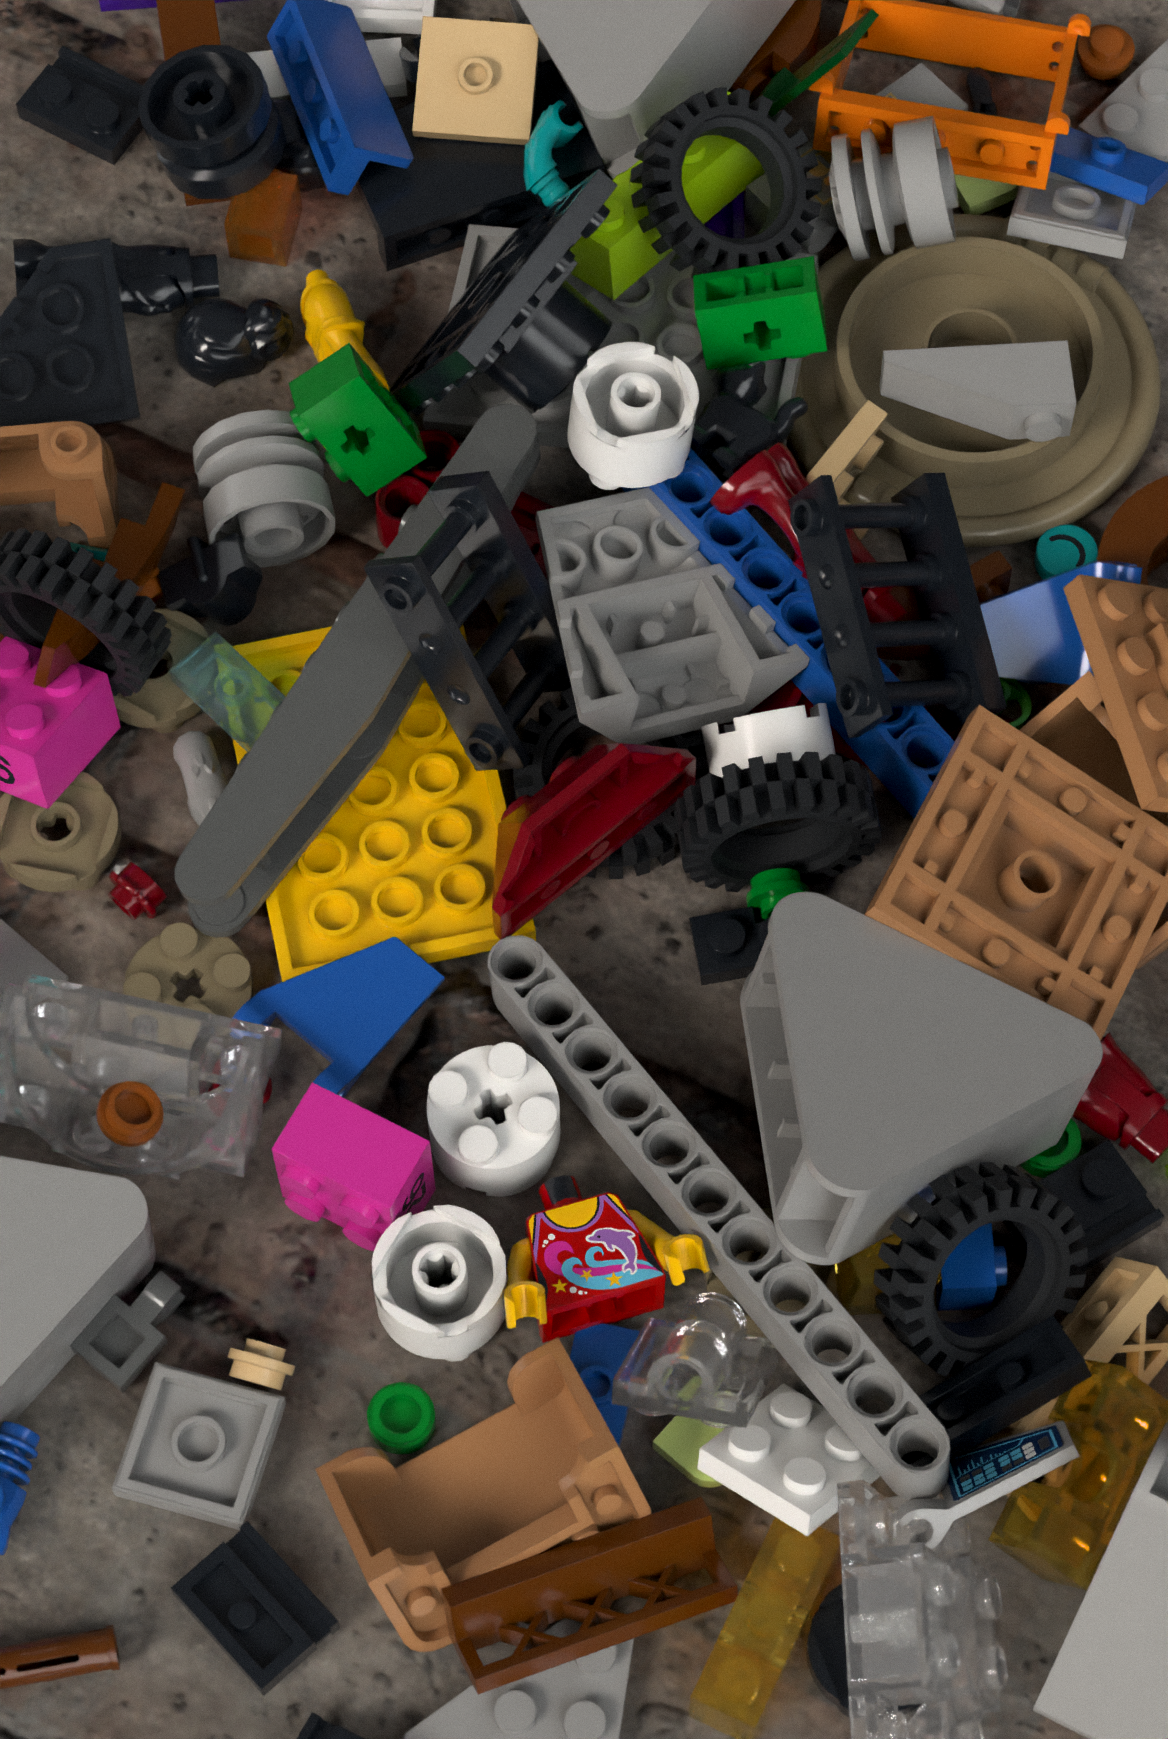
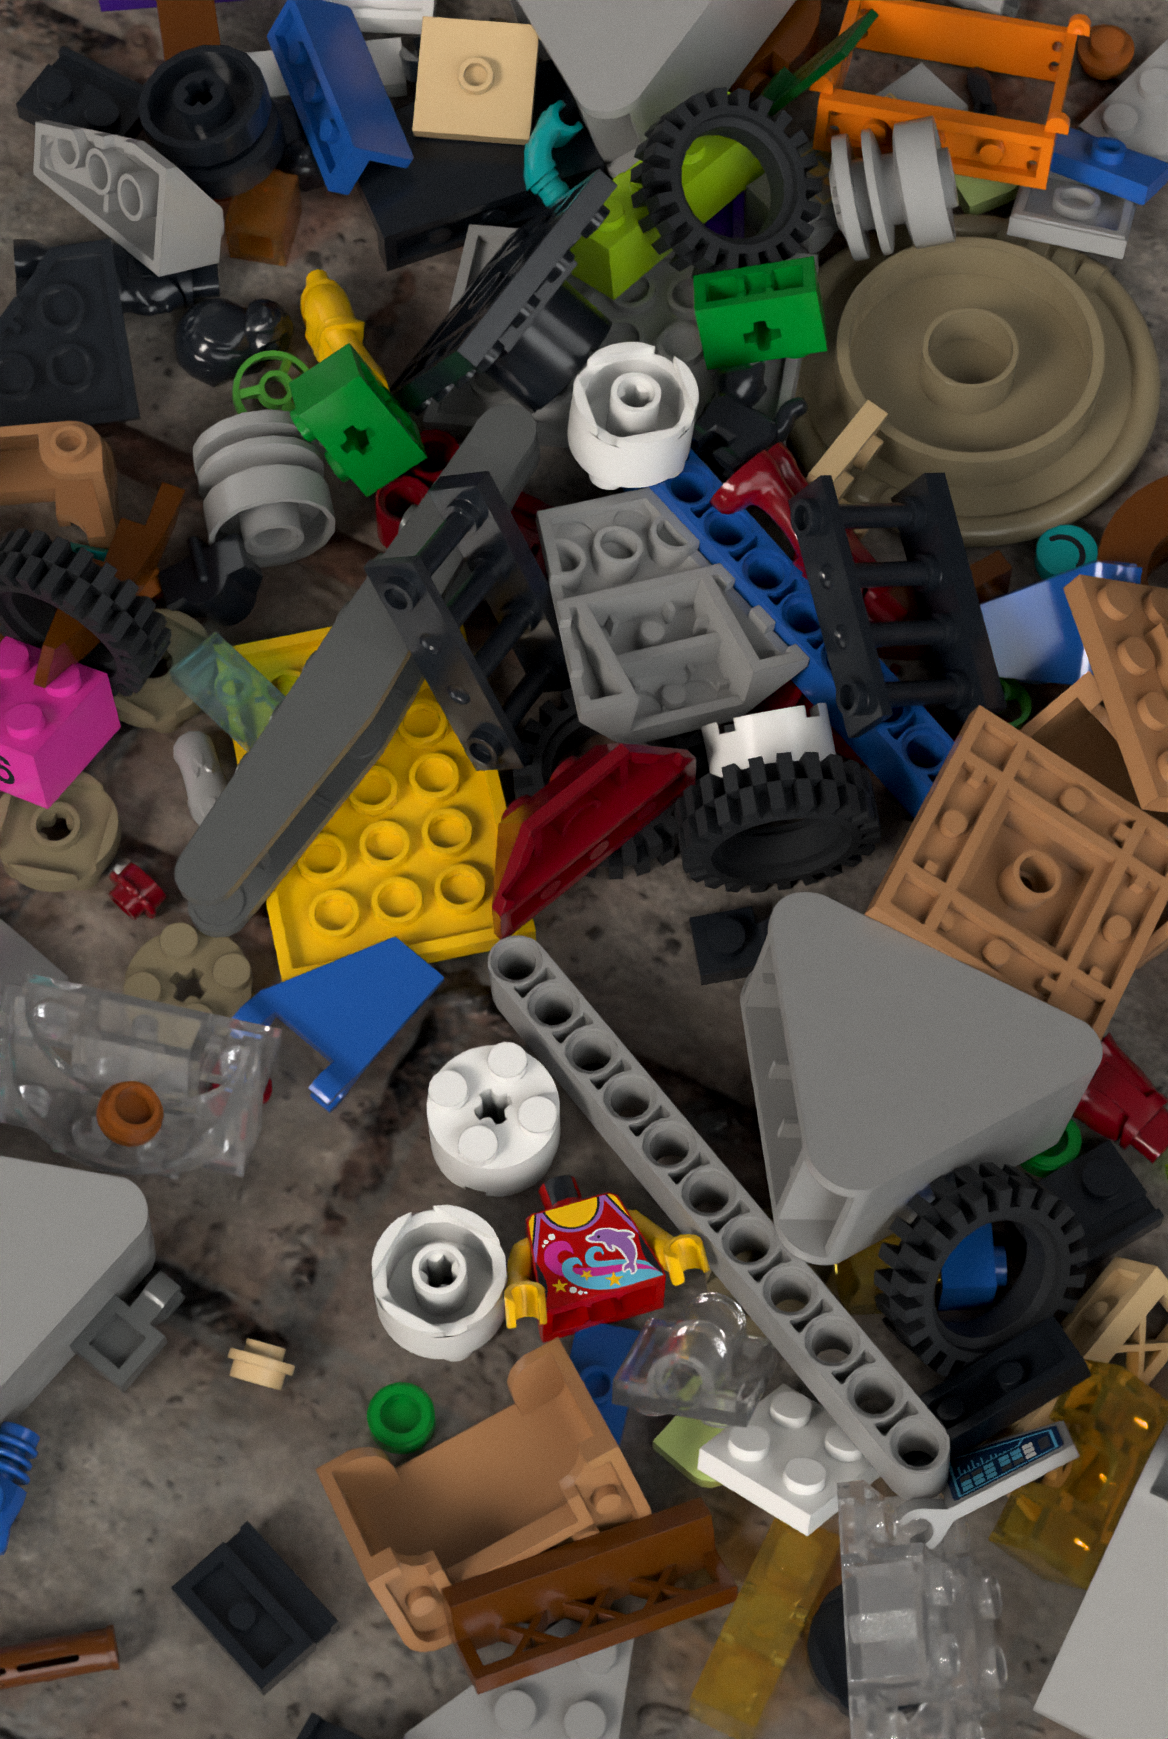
(131, 196): none -> light grey wedge
(199, 1446): light grey plate -> none
(258, 391): none -> bright green piece
(351, 1166): dark pink brick -> none
(772, 886): green plate -> none
(993, 388): light grey slope -> none

